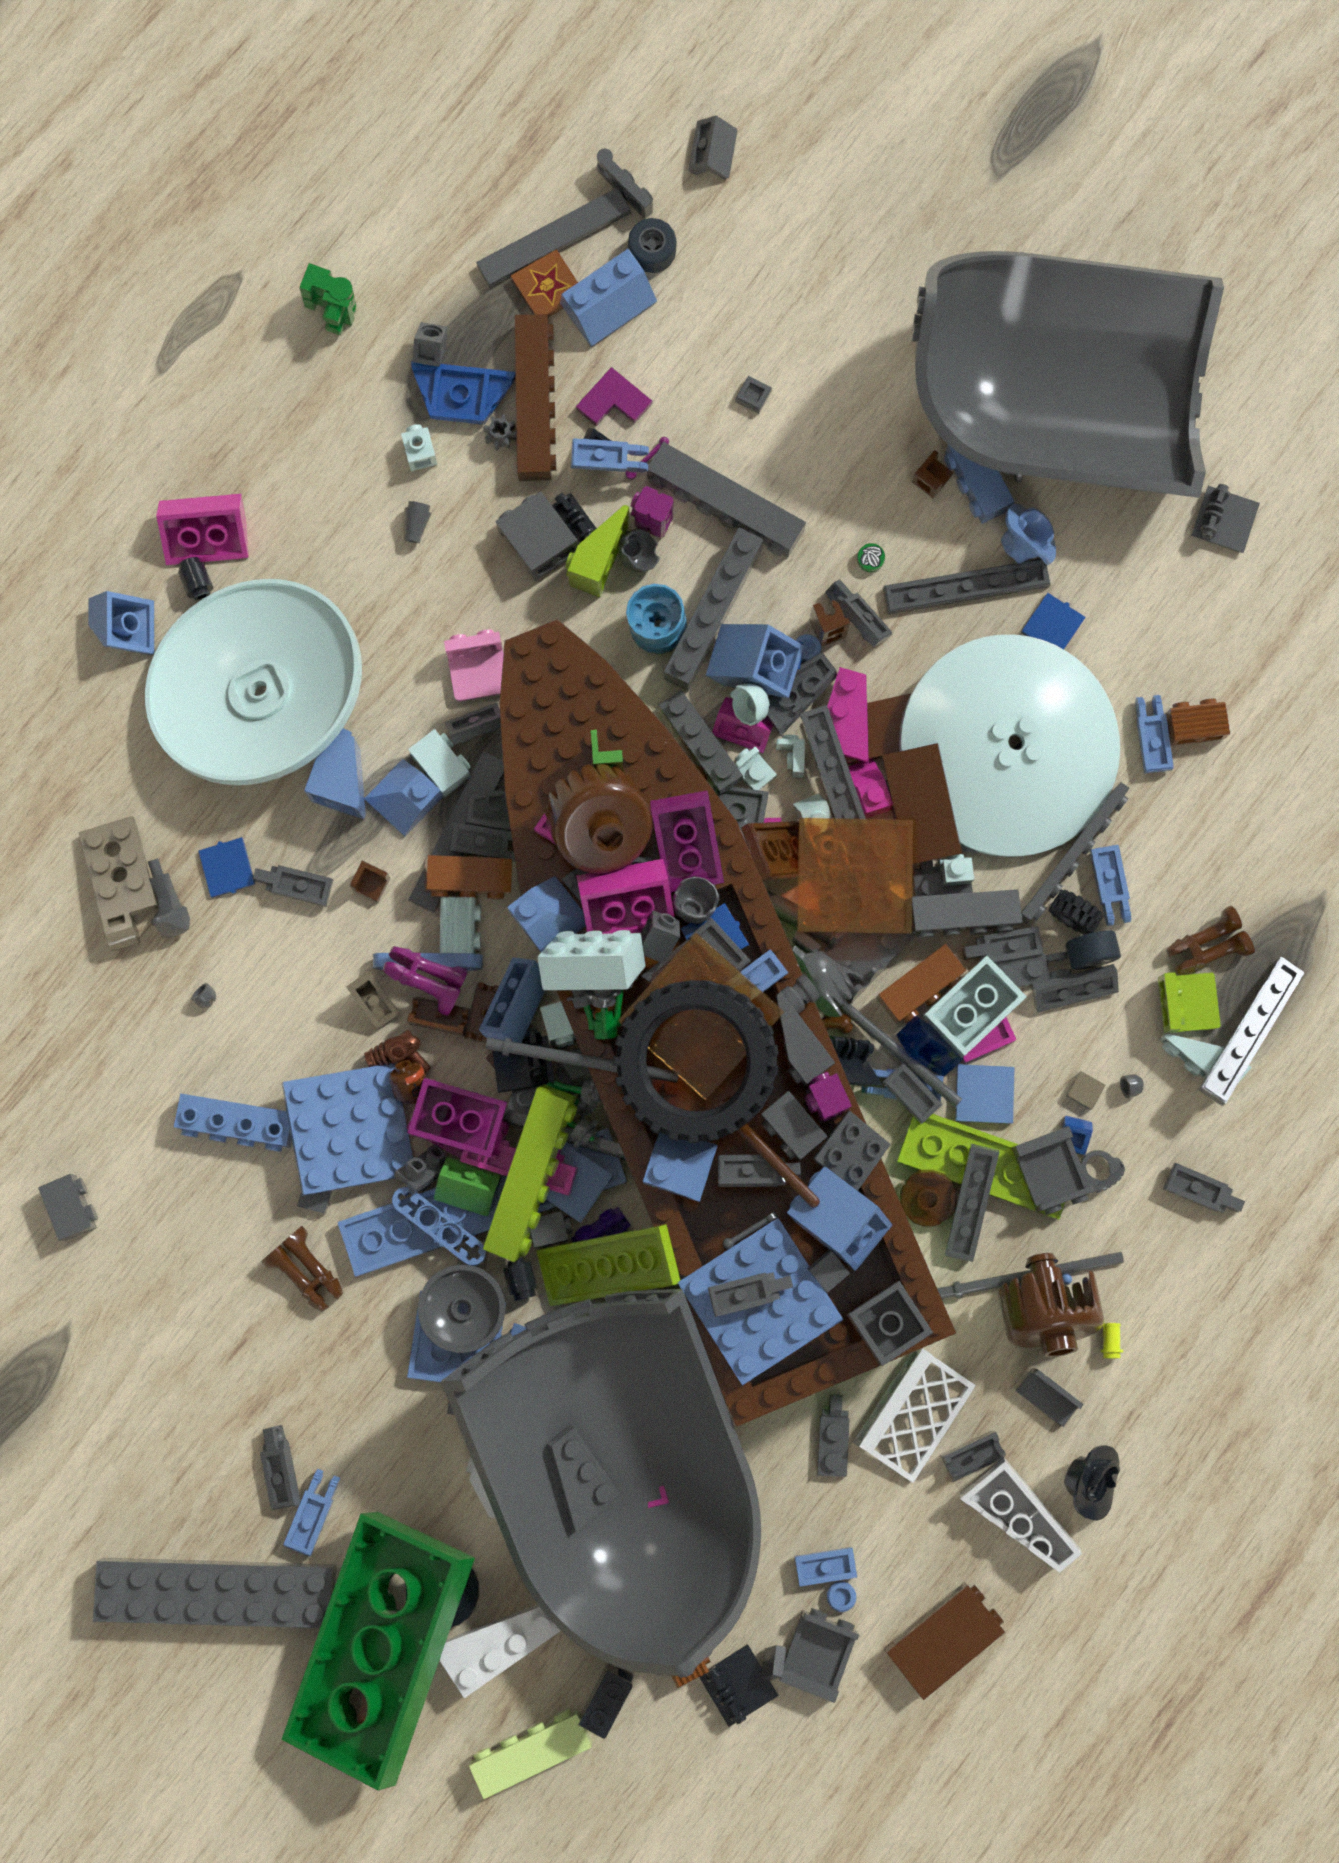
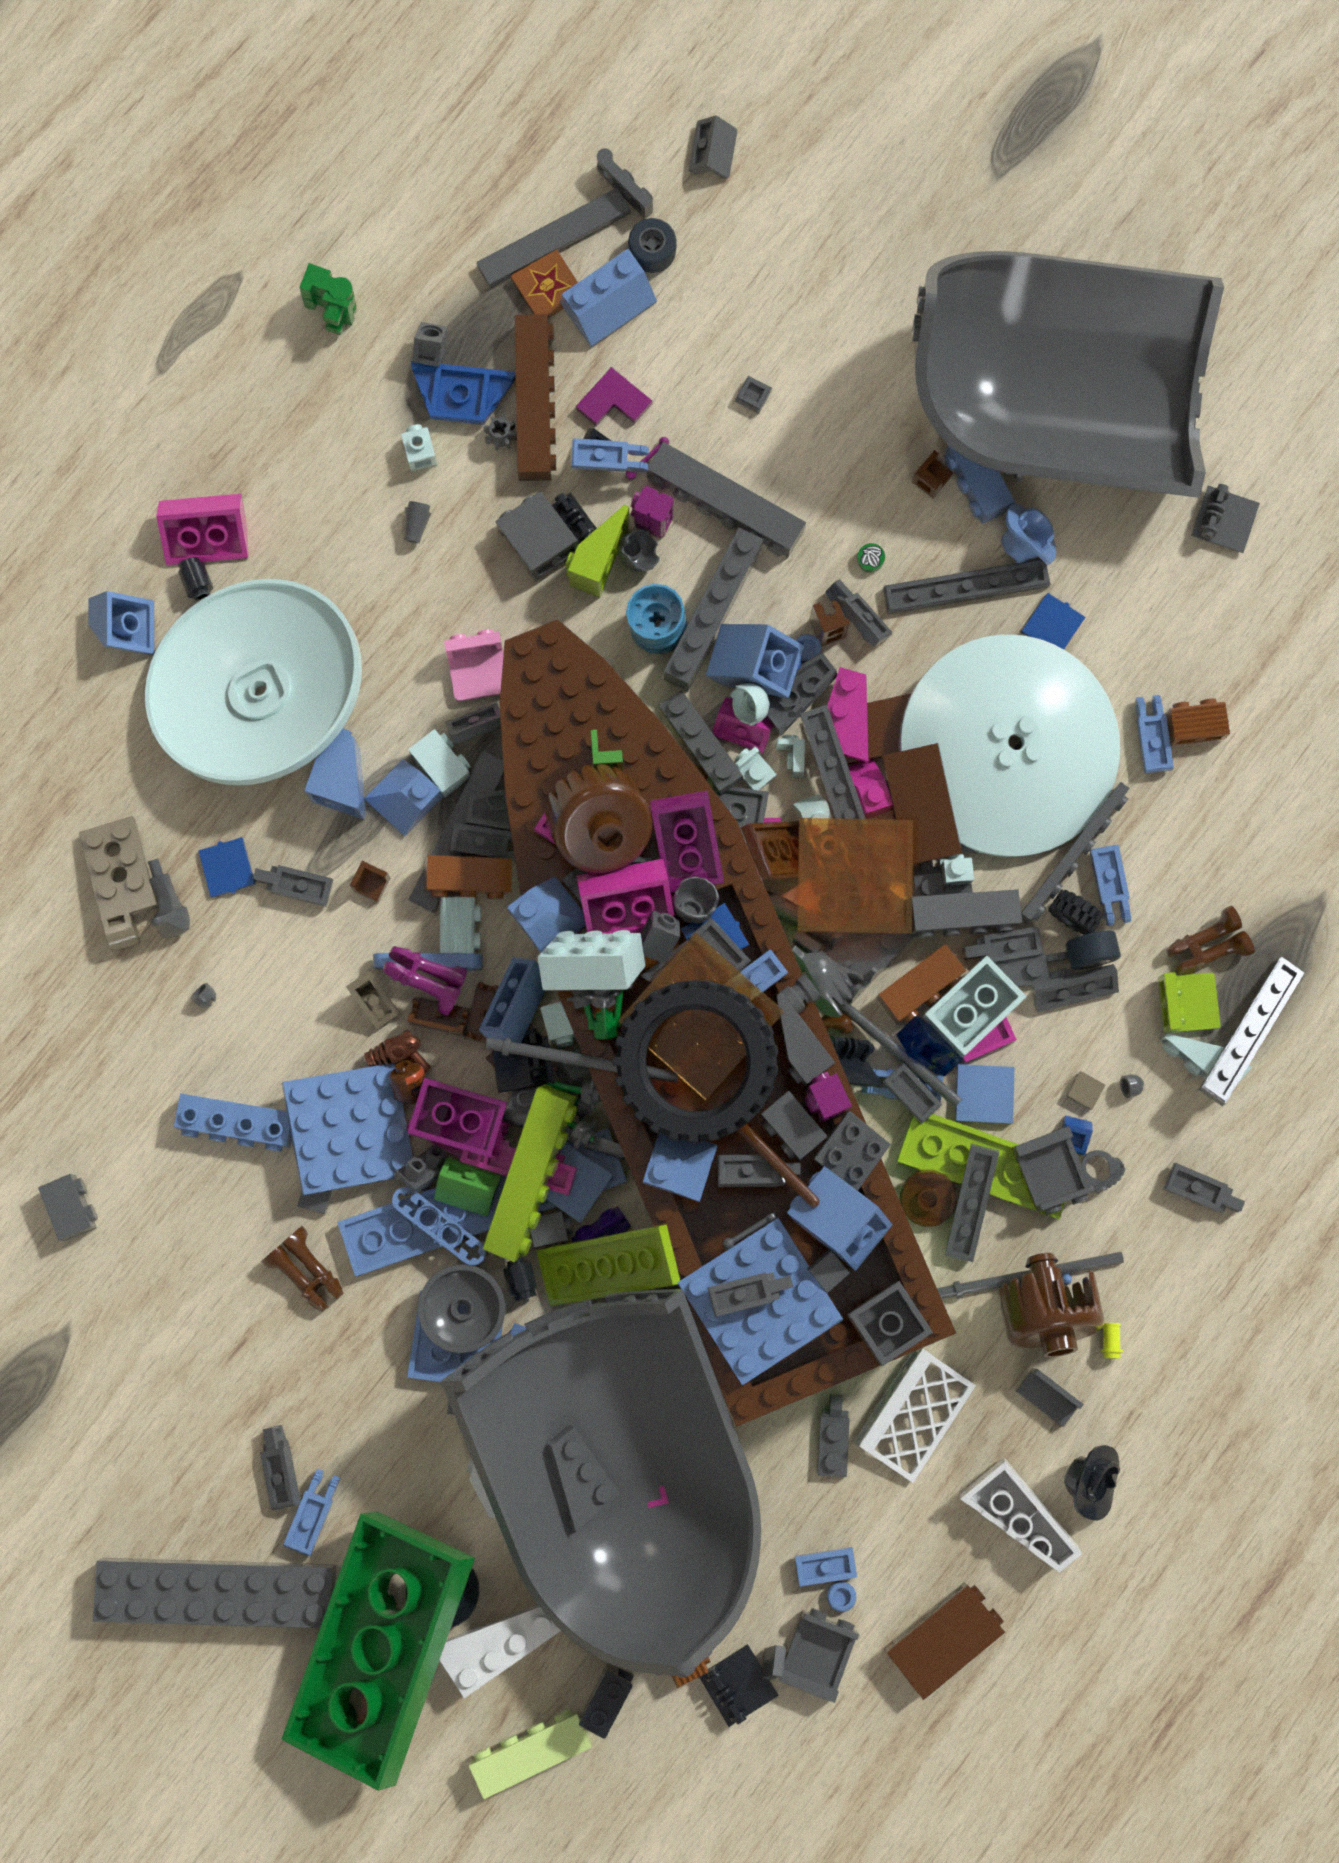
(973, 1455): dark grey hinge -> none

